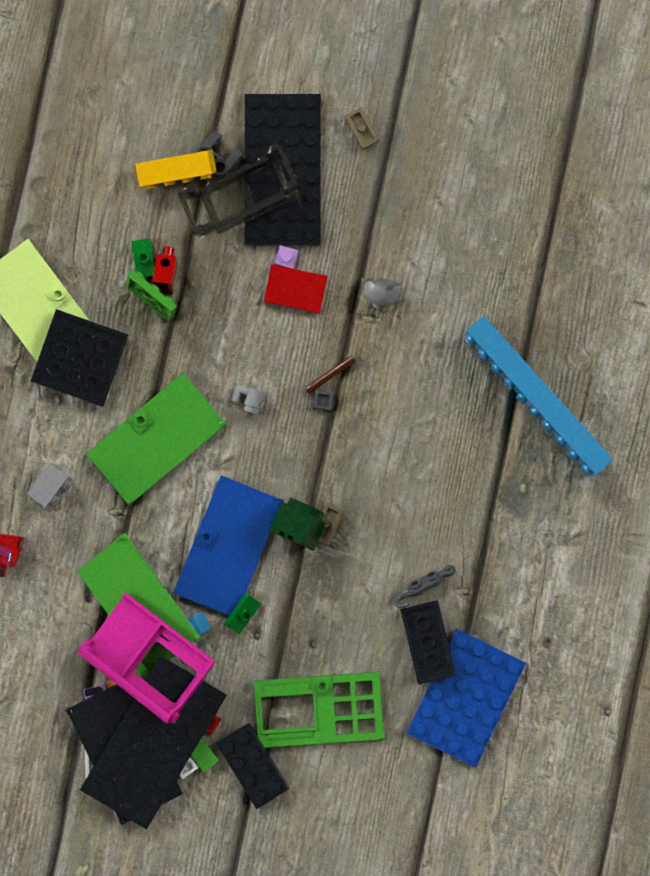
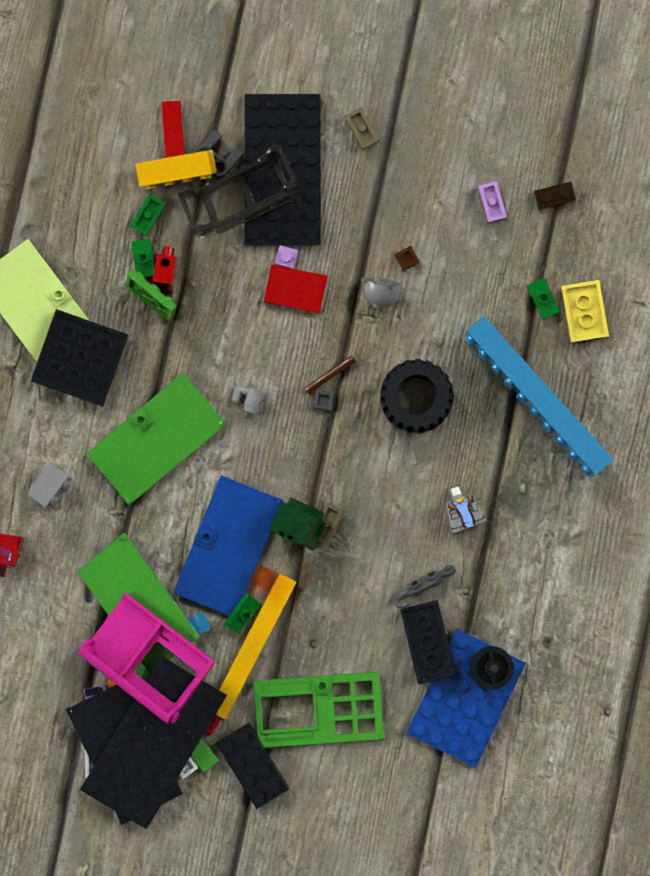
(148, 215): none -> green plate
(173, 128): none -> red tile
(255, 642): none -> yellow tile
(263, 577): none -> clear orange brick
(407, 258): none -> reddish brown tile
(416, 370): none -> black tyre
(463, 511): none -> torso
(491, 667): none -> black wheel
(492, 202): none -> lavender plate
(543, 298): none -> green plate
(554, 195): none -> dark brown plate
(584, 311): none -> light yellow plate

